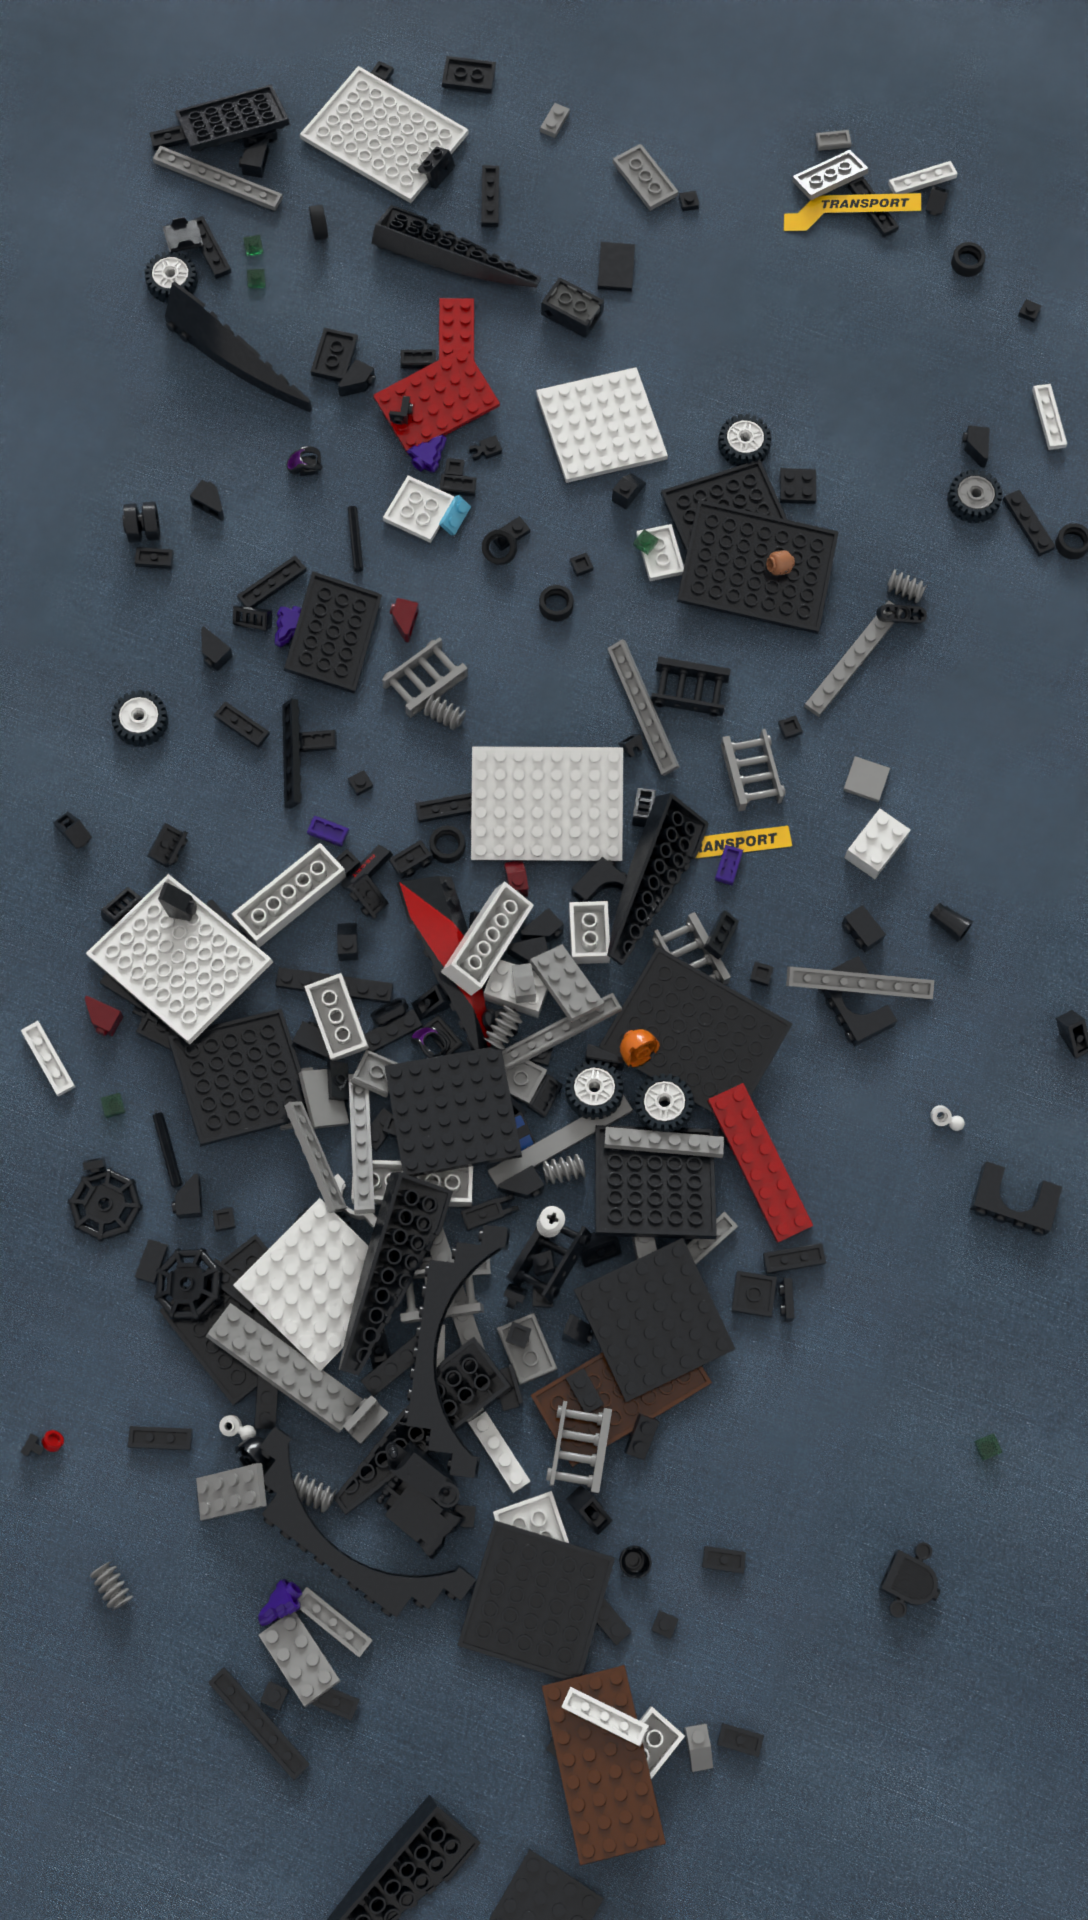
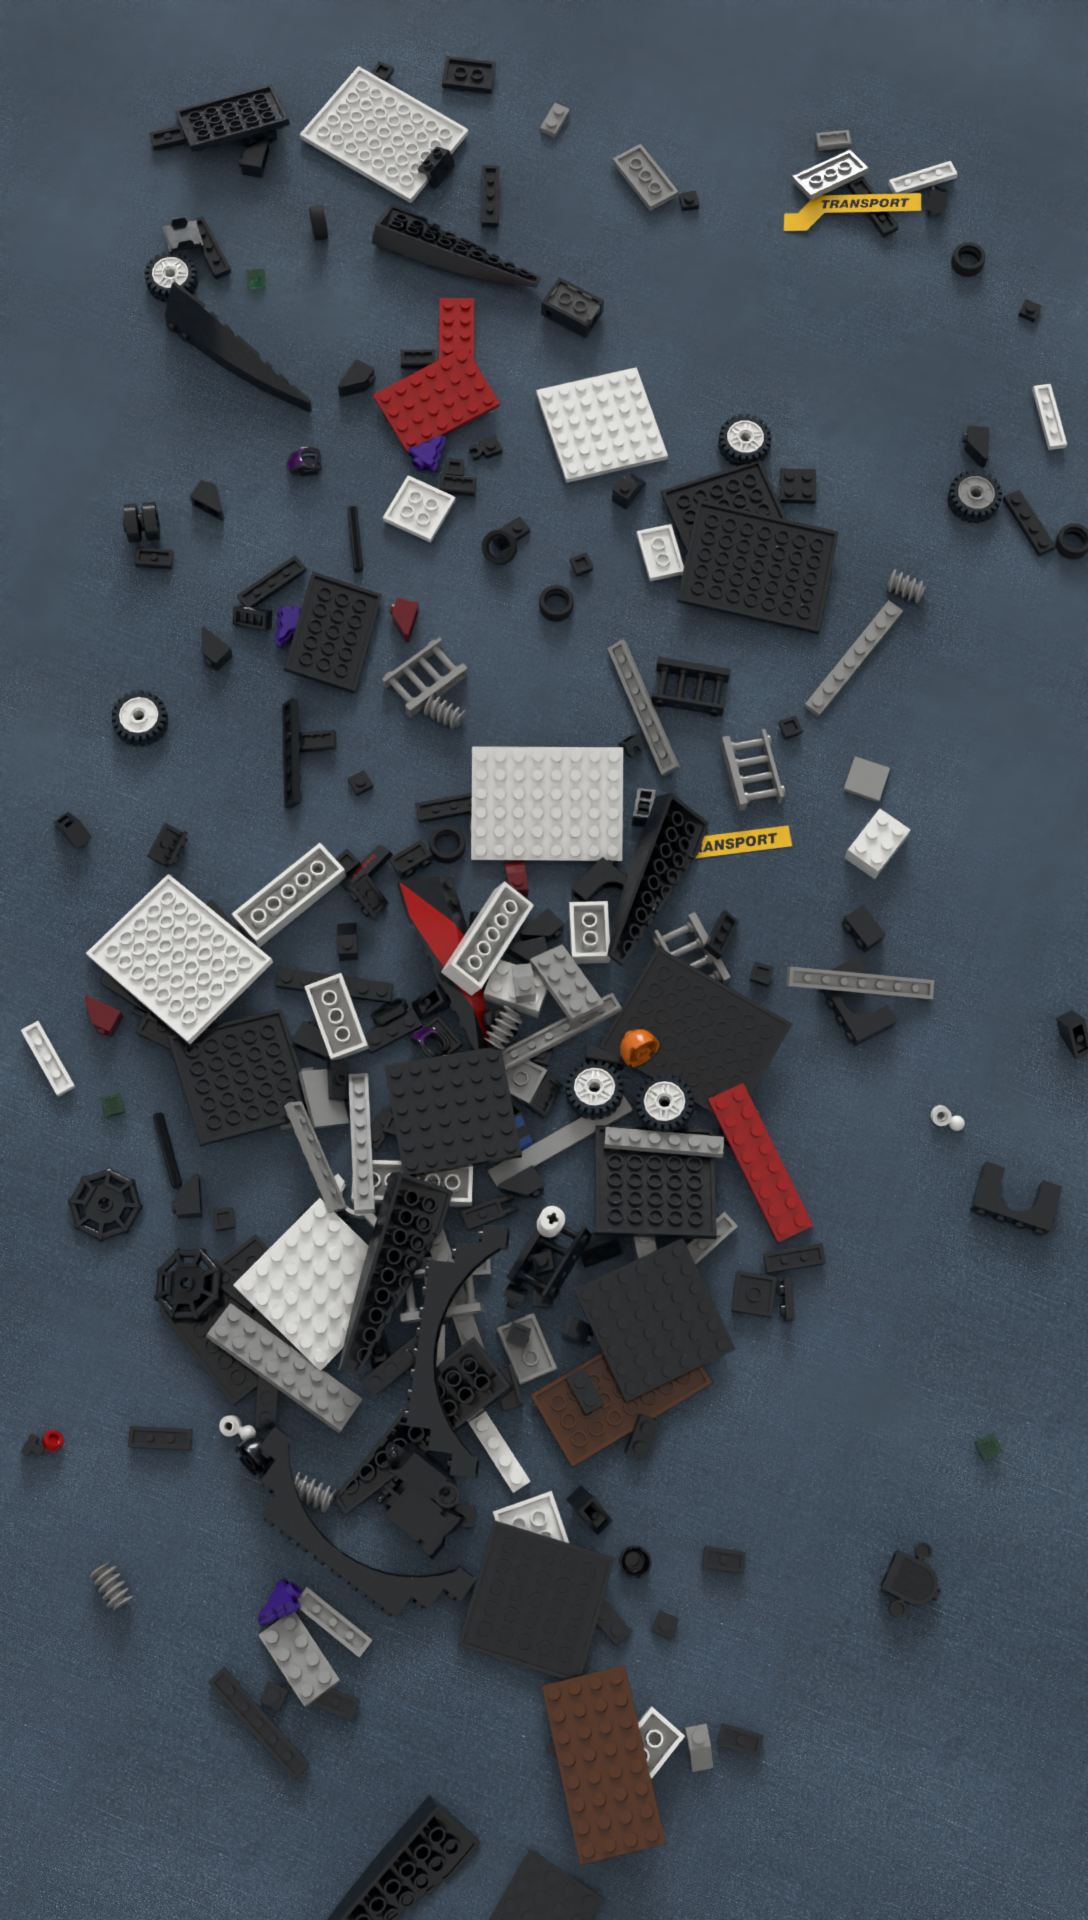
(94, 1165): black plate -> none
(109, 912): black slope -> none
(151, 1260): black tile -> none
(177, 902): black slope -> none
(217, 178): light grey plate -> none
(231, 1491): light grey plate -> none
(241, 724): black plate -> none
(253, 245): clear green plate -> none
(328, 831): dark purple plate -> none
(334, 354): black plate -> none
(365, 1419): light grey bracket -> none
(372, 1074): light grey tile -> none
(403, 416): black bracket -> none
(455, 515): medium azure plate -> none
(563, 1168): light grey piece -> none
(599, 1440): light grey fence -> none
(605, 1716): white plate -> none
(616, 266): black tile -> none
(645, 542): clear green plate -> none
(728, 865): dark purple plate -> none
(780, 562): nougat head -> none
(908, 610): black beam -> none
(951, 921): black plant -> none

